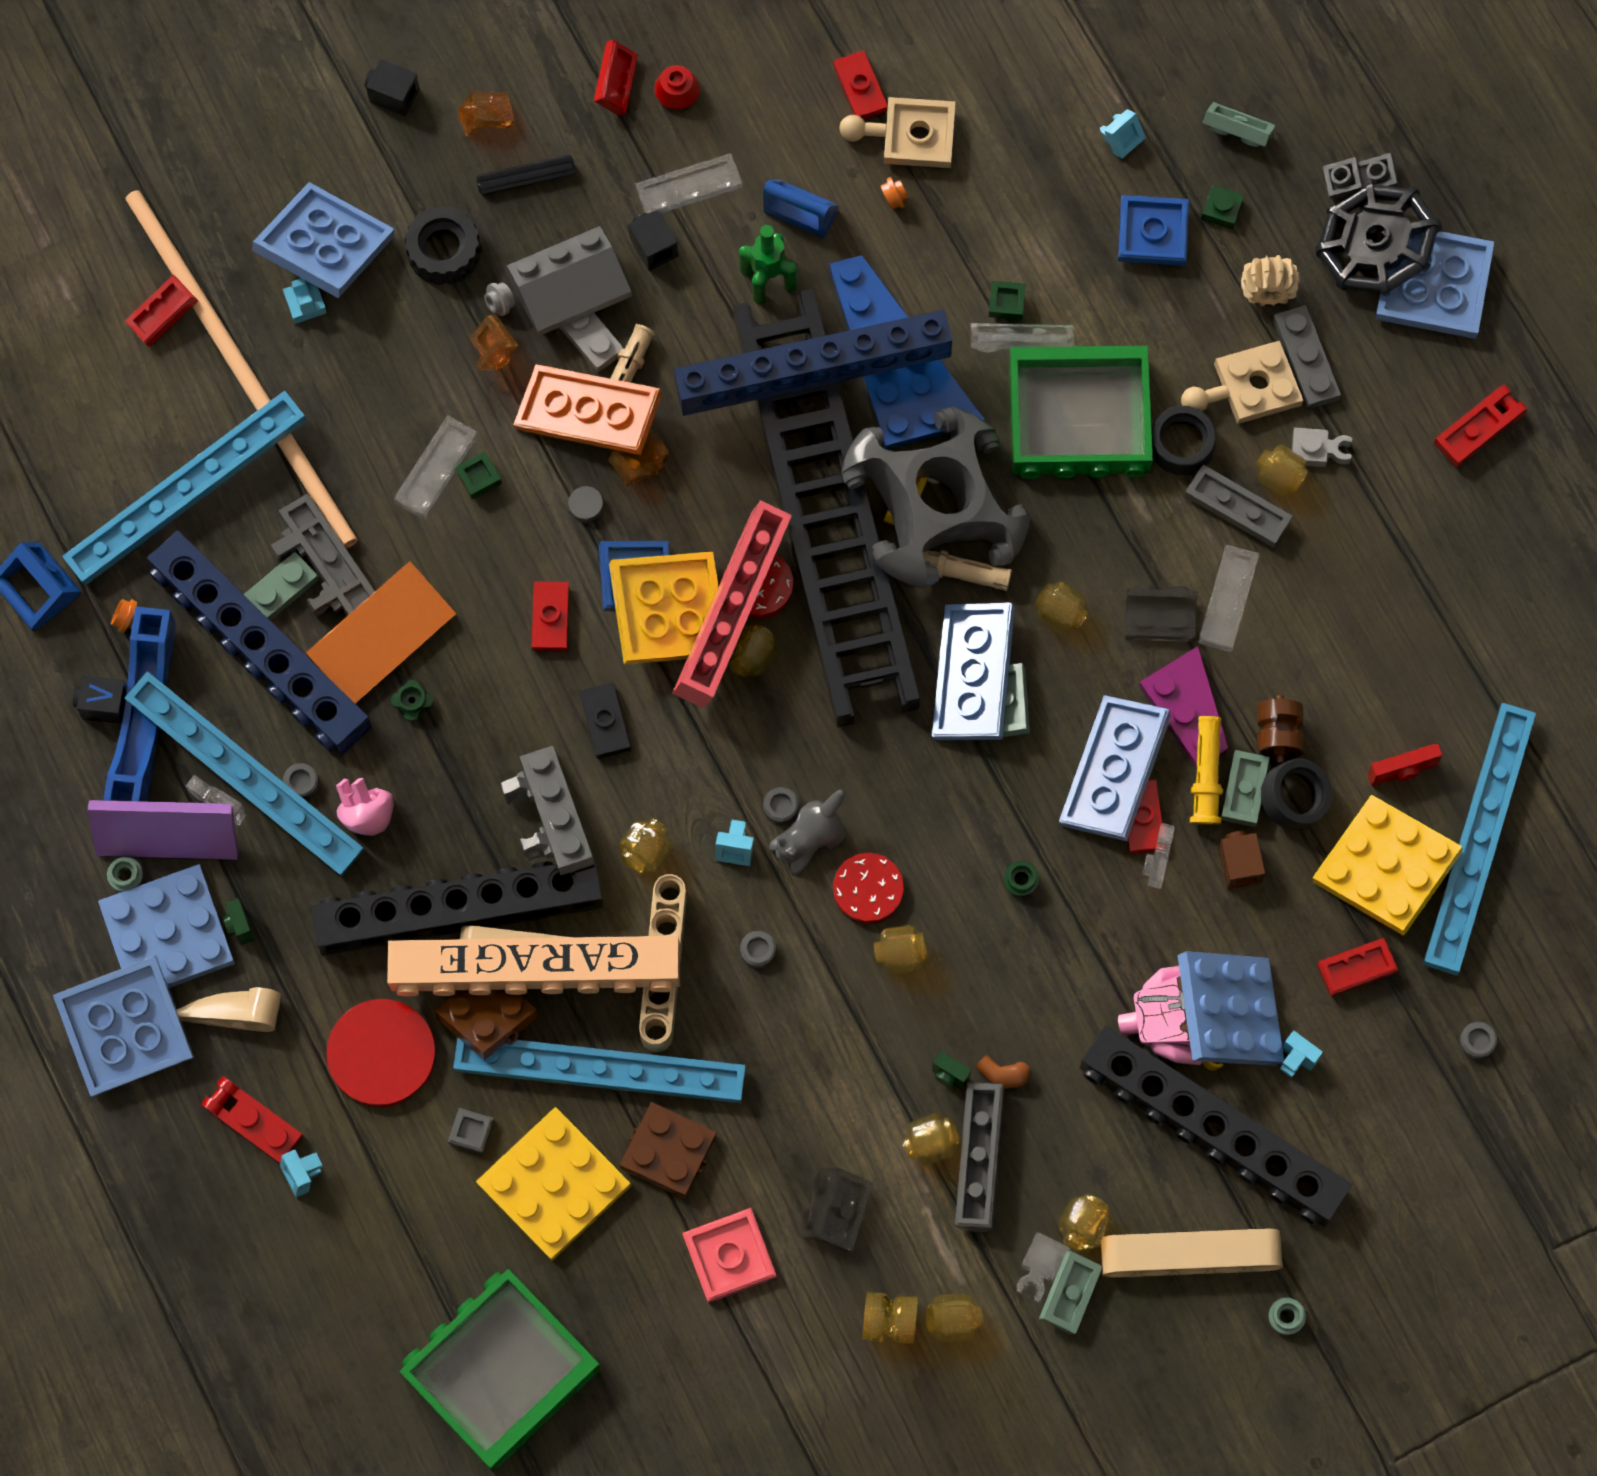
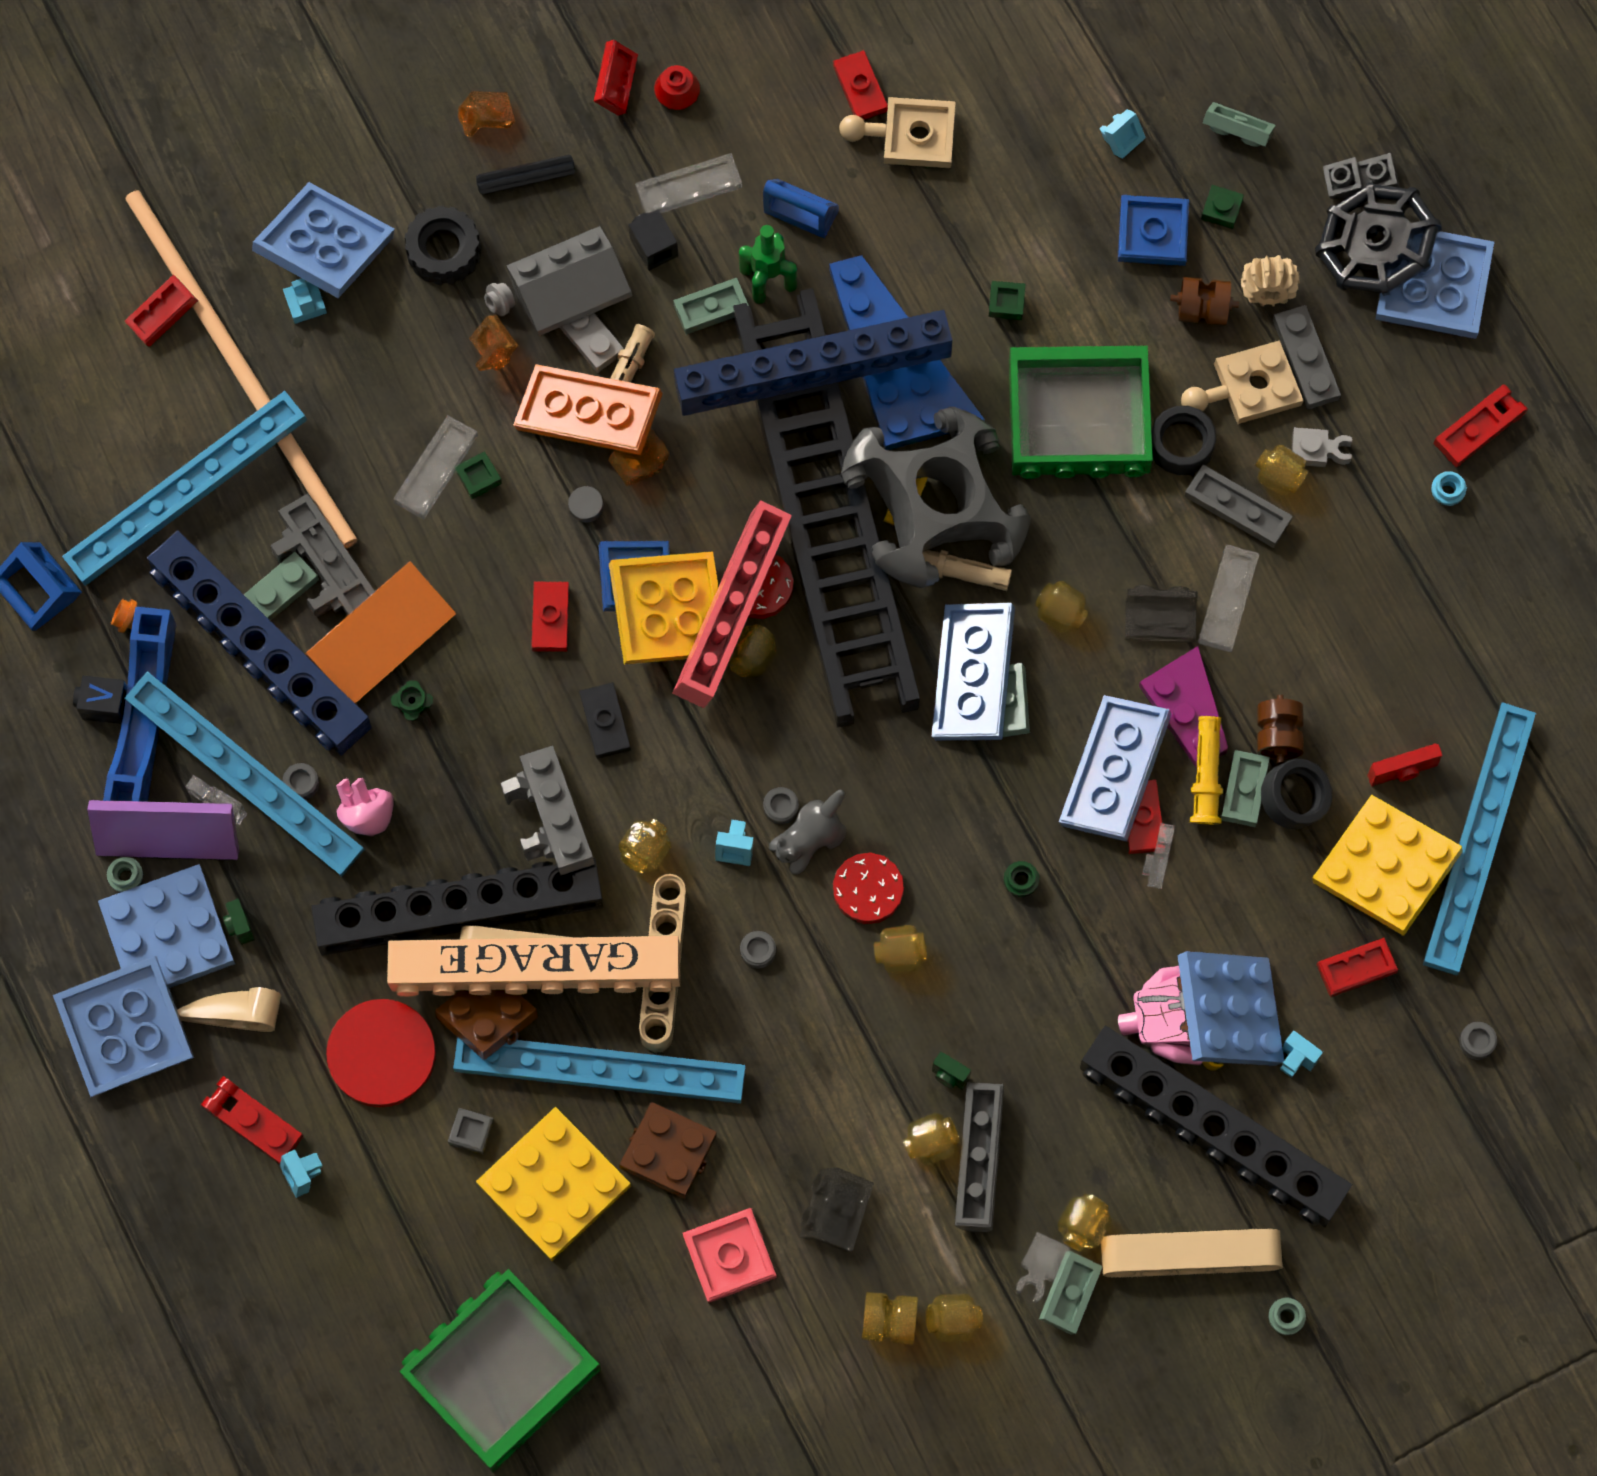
(392, 87): black brick -> none
(709, 305): none -> sand green plate
(894, 193): orange plate -> none
(992, 337): clear plate -> none
(1010, 1076): dark orange arm -> none
(1204, 301): none -> reddish brown wheel
(1241, 860): reddish brown brick -> none
(1448, 479): none -> medium azure plate

